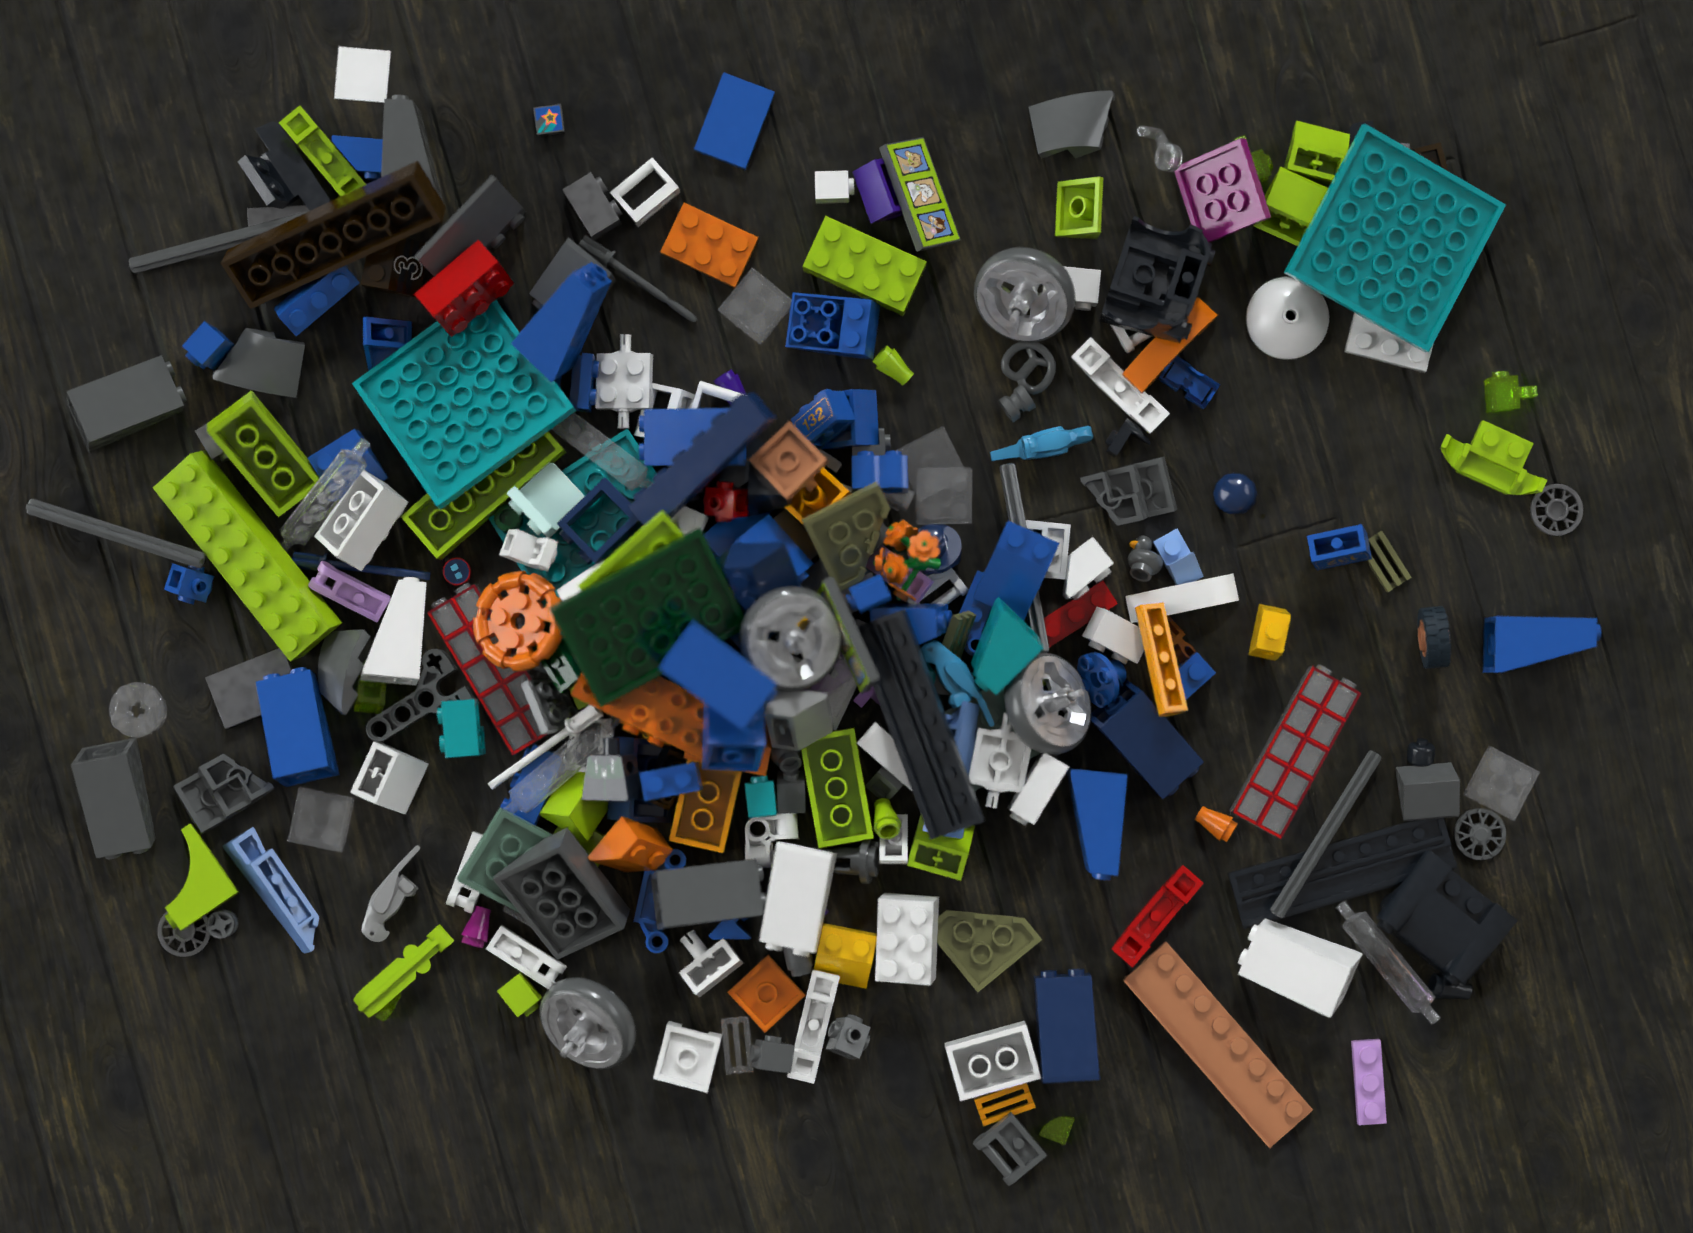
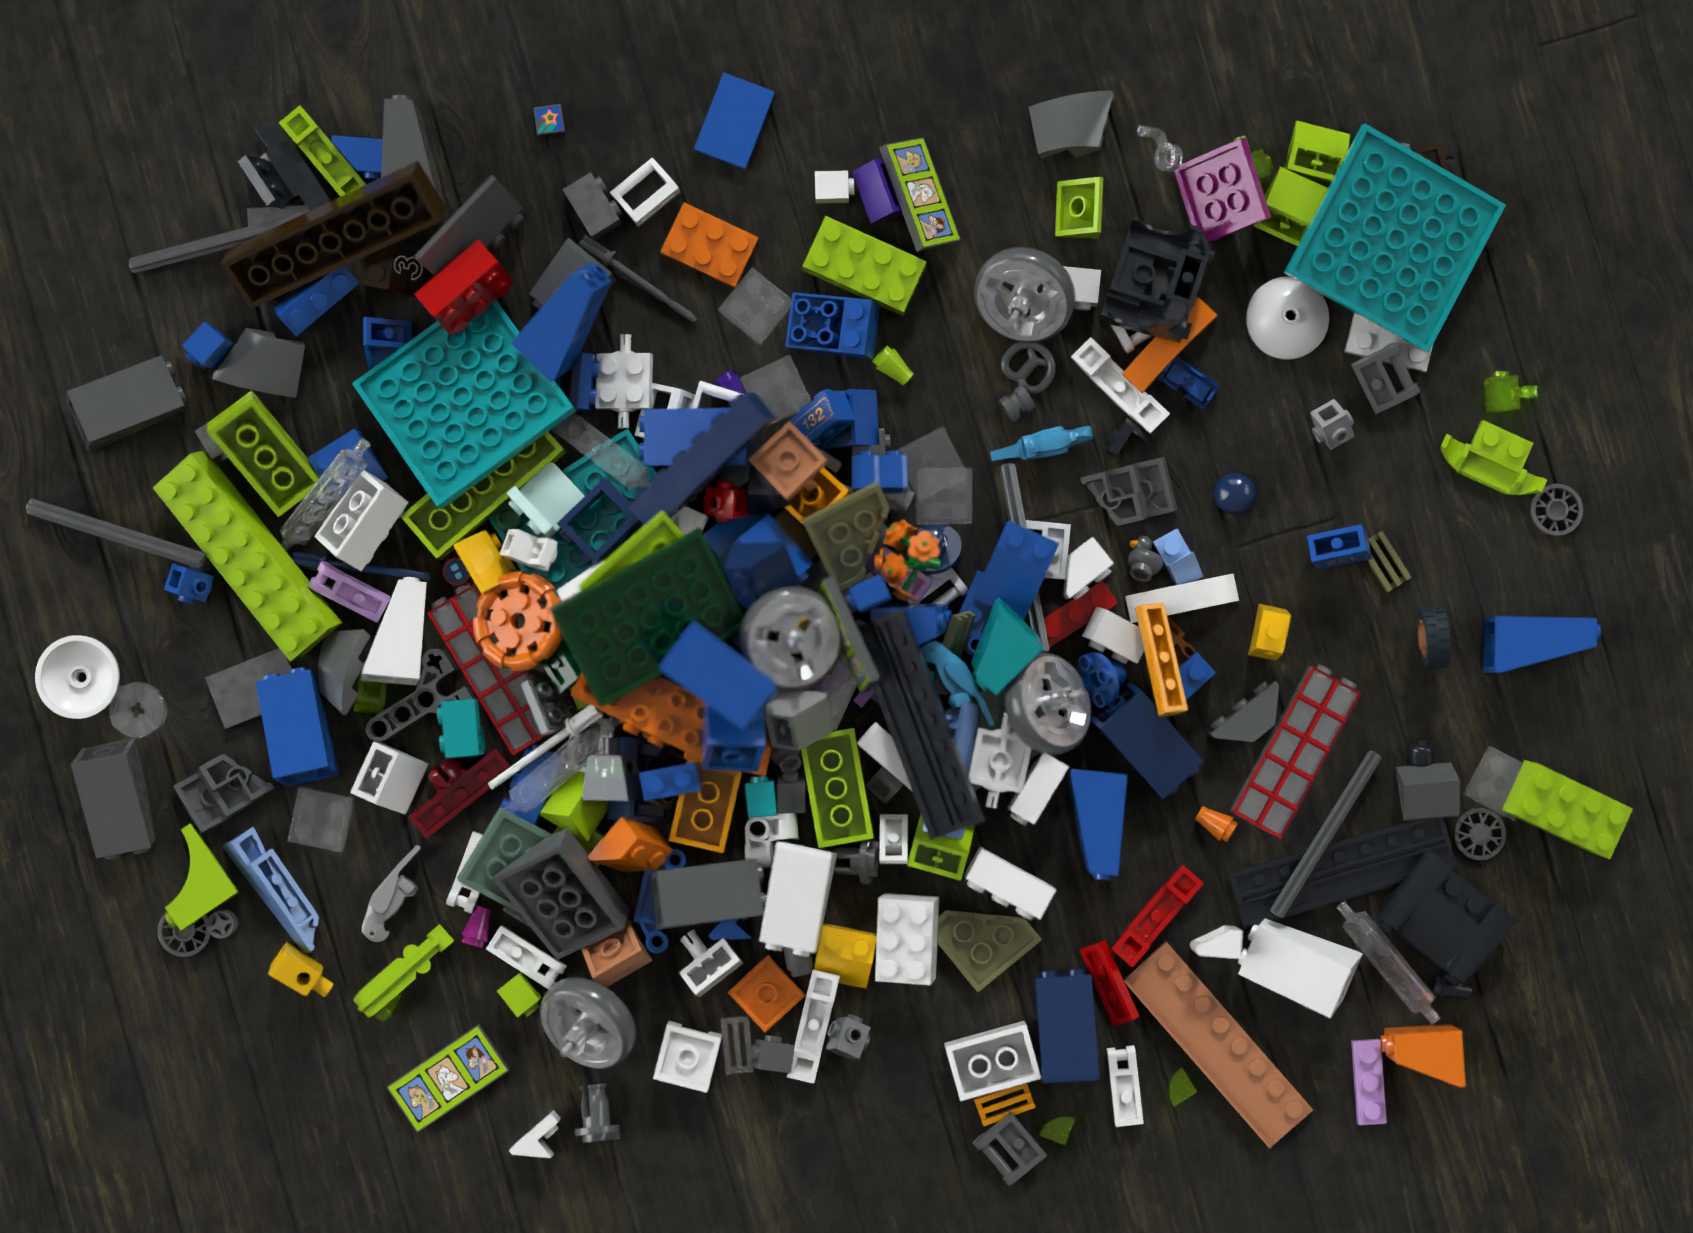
(59, 677): none -> white dish
(292, 962): none -> yellow torso
(362, 74): white sticker -> none
(448, 1078): none -> tile
(456, 790): none -> dark red plate
(482, 559): none -> yellow slope
(532, 1143): none -> white slope
(596, 1115): none -> dark grey piece
(616, 956): none -> nougat bracket
(778, 388): none -> clear plate
(885, 820): lime cone -> none
(1009, 884): none -> white brick
(1109, 983): none -> red plate
(1125, 1087): none -> white plate
(1180, 1087): none -> clear neon green tile
(1221, 942): none -> white tile
(1249, 717): none -> dark grey slope
(1332, 424): none -> light grey brick
(1377, 382): none -> dark grey plate
(1427, 1049): none -> orange slope
(1567, 809): none -> lime brick

